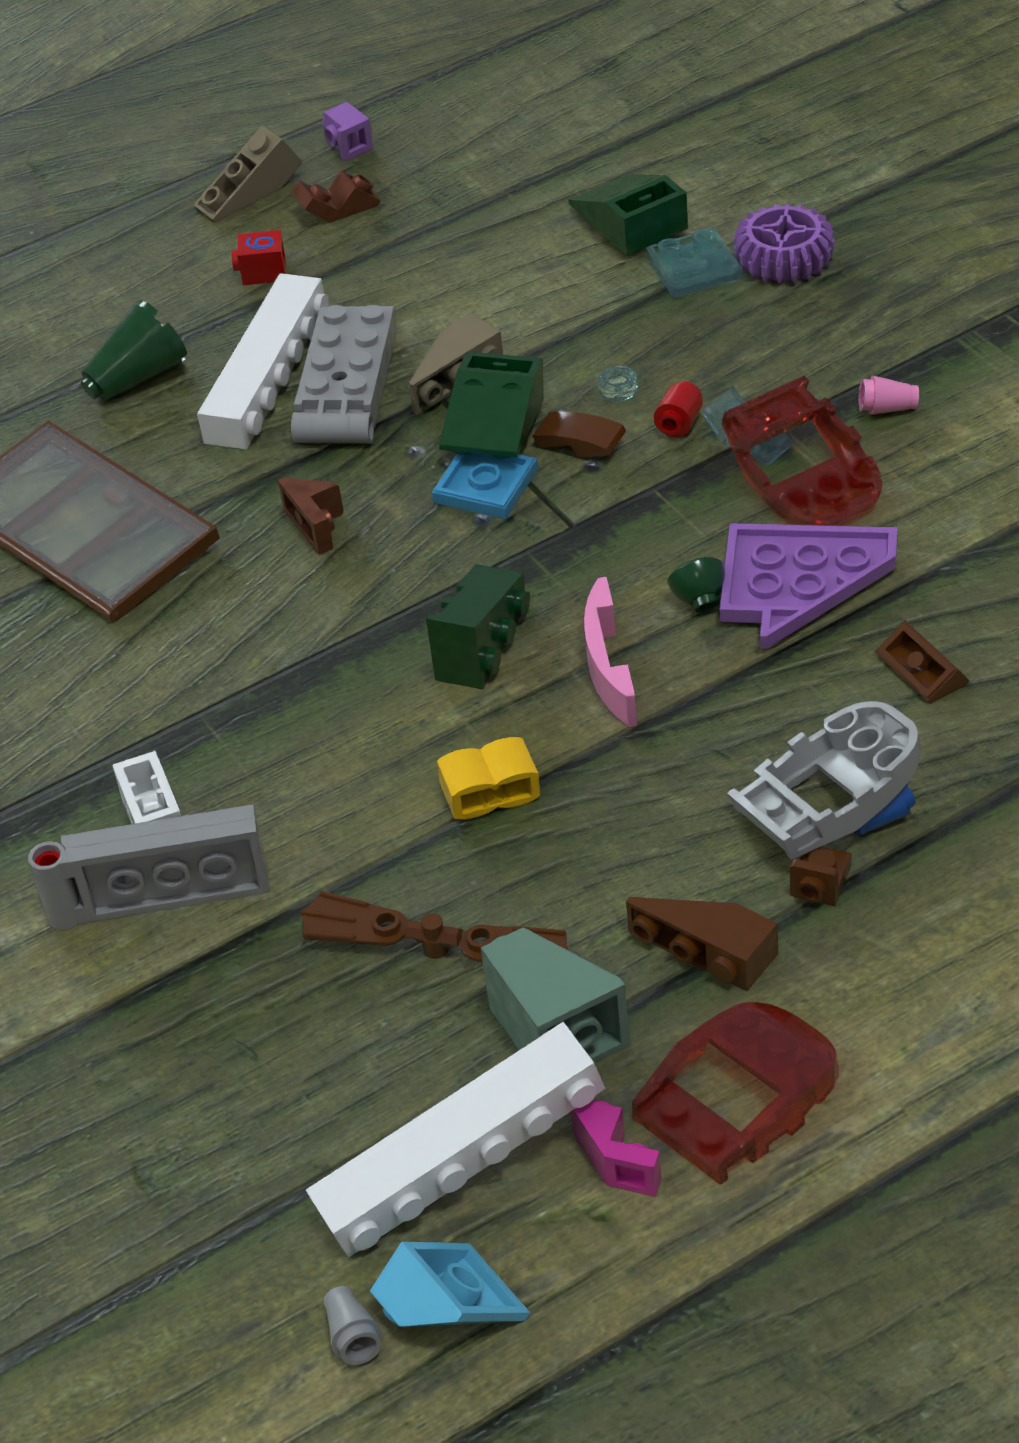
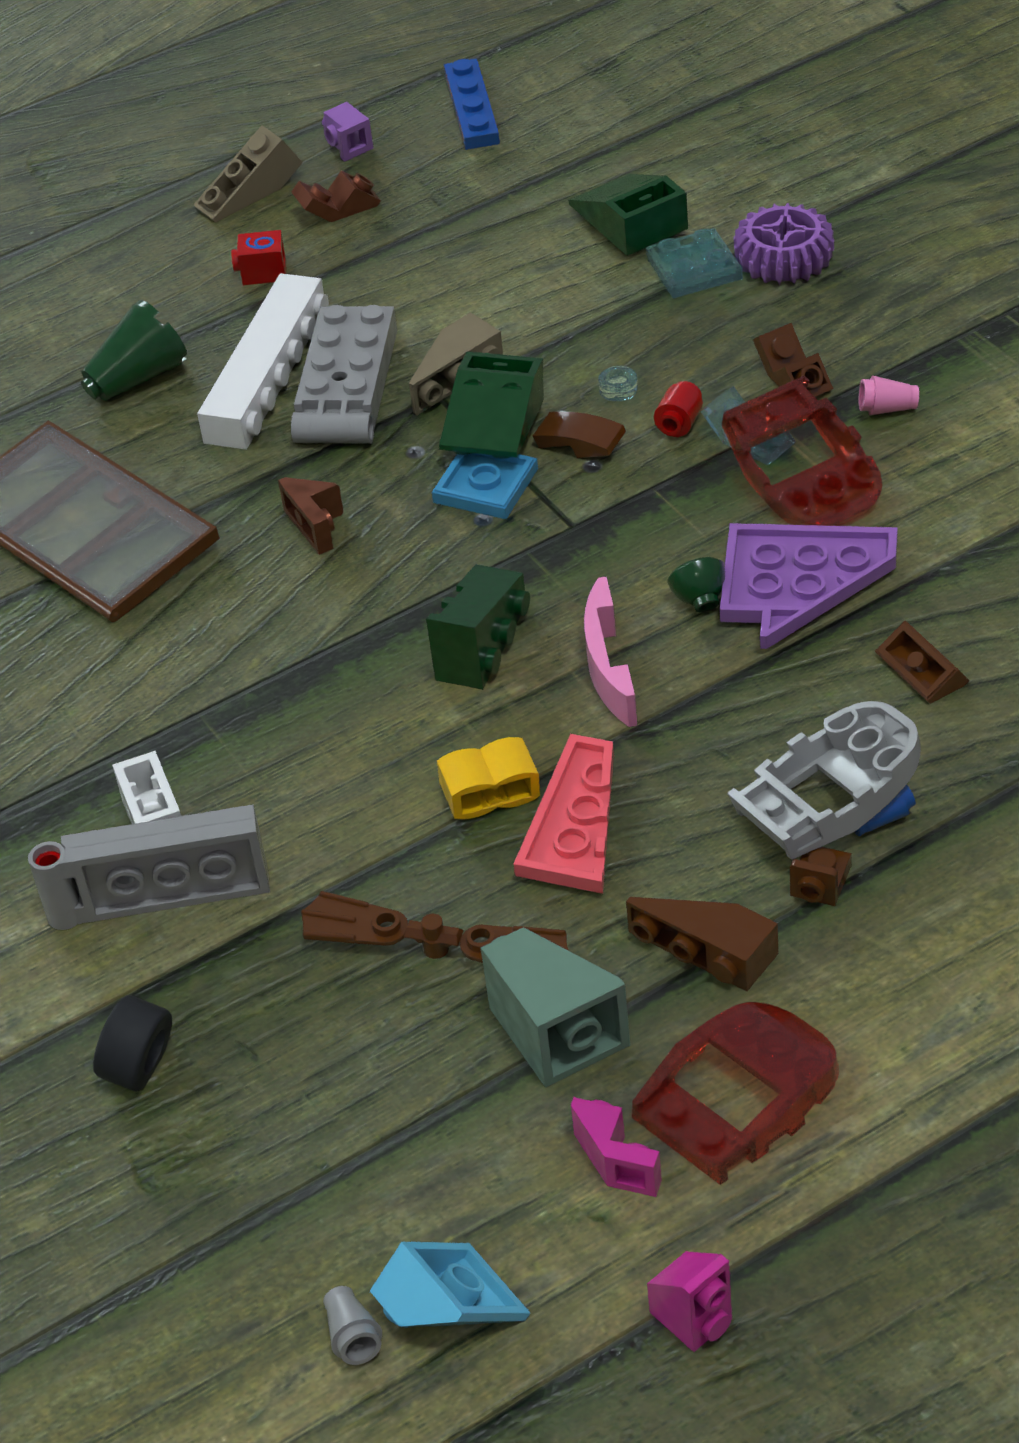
(132, 1043): none -> black tyre
(456, 1139): white brick -> none
(471, 104): none -> blue plate
(571, 824): none -> coral wing
(693, 1297): none -> dark pink slope
(786, 361): none -> reddish brown slope

